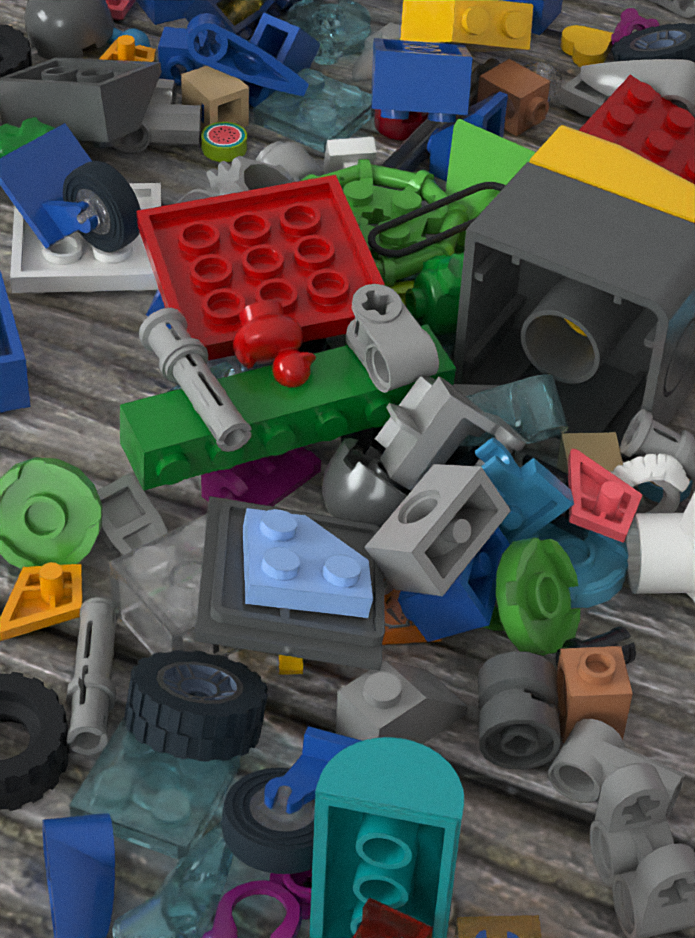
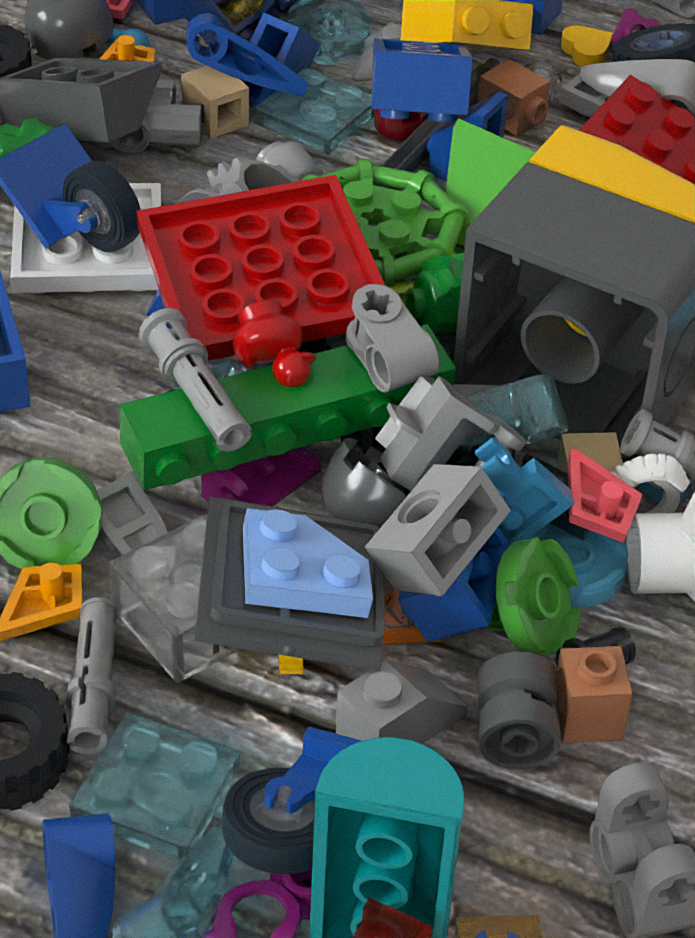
(174, 53): blue plate -> none
(195, 705): black wheel -> none
(223, 141): tile -> none
(346, 152): white tile -> none
(421, 211): black piece -> none
(592, 755): light grey piece -> none

